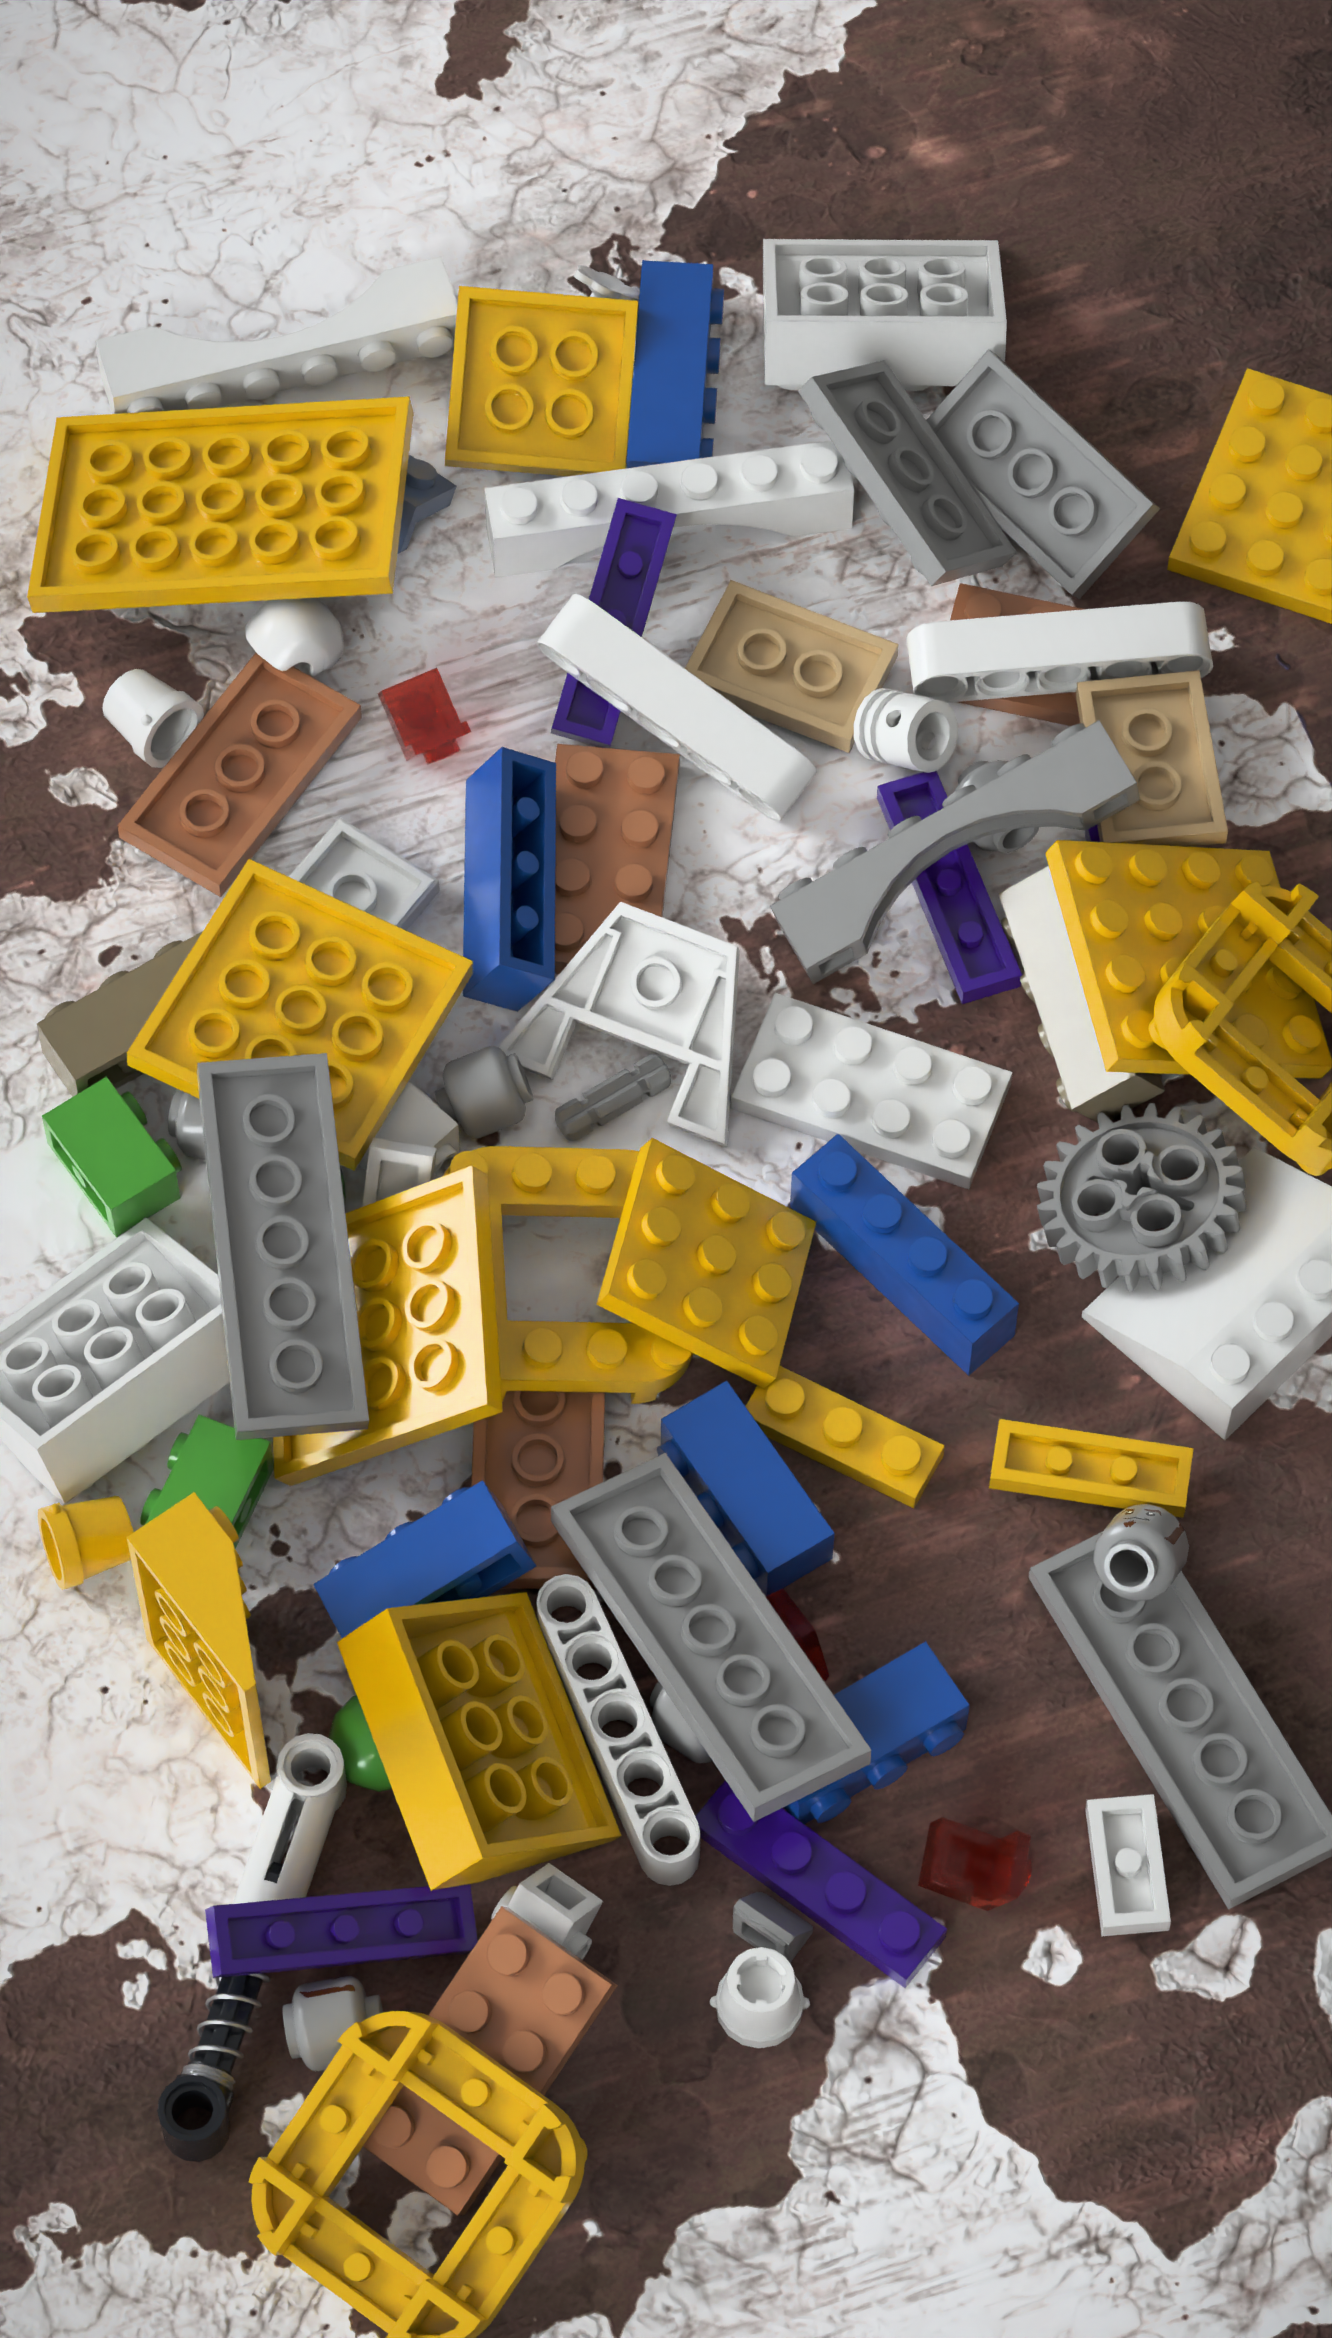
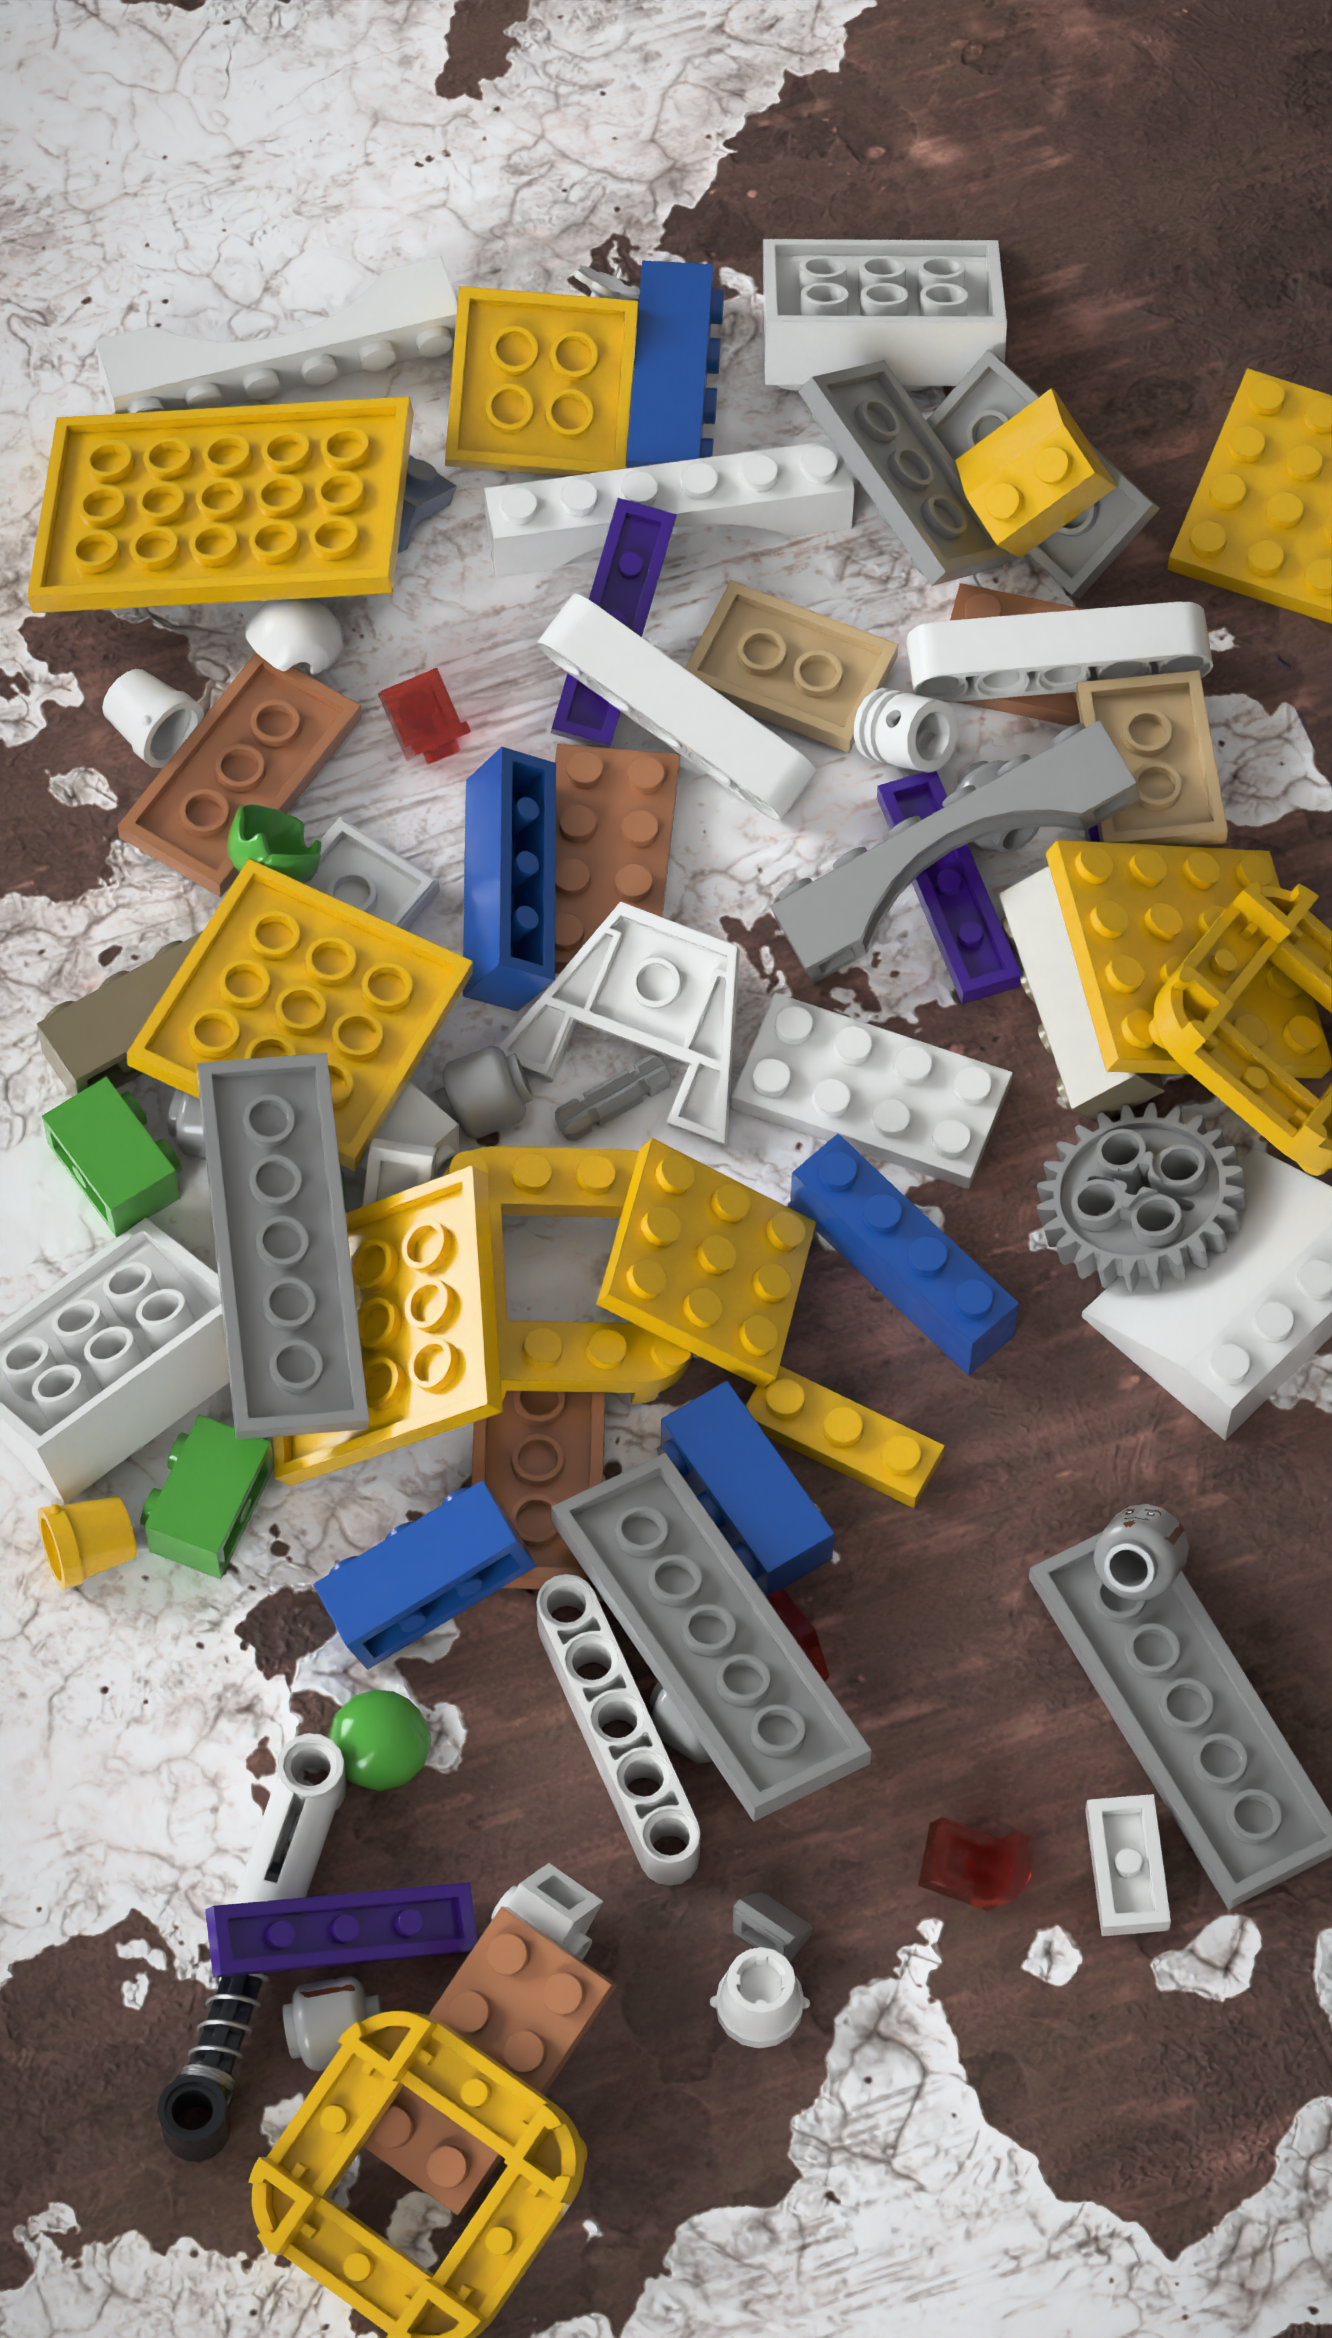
(198, 1620): yellow slope -> none
(272, 841): none -> bright green hair
(477, 1737): yellow slope -> none
(823, 1885): dark purple plate -> none
(901, 1715): blue brick -> none
(1033, 475): none -> yellow slope
(1090, 1467): yellow plate -> none

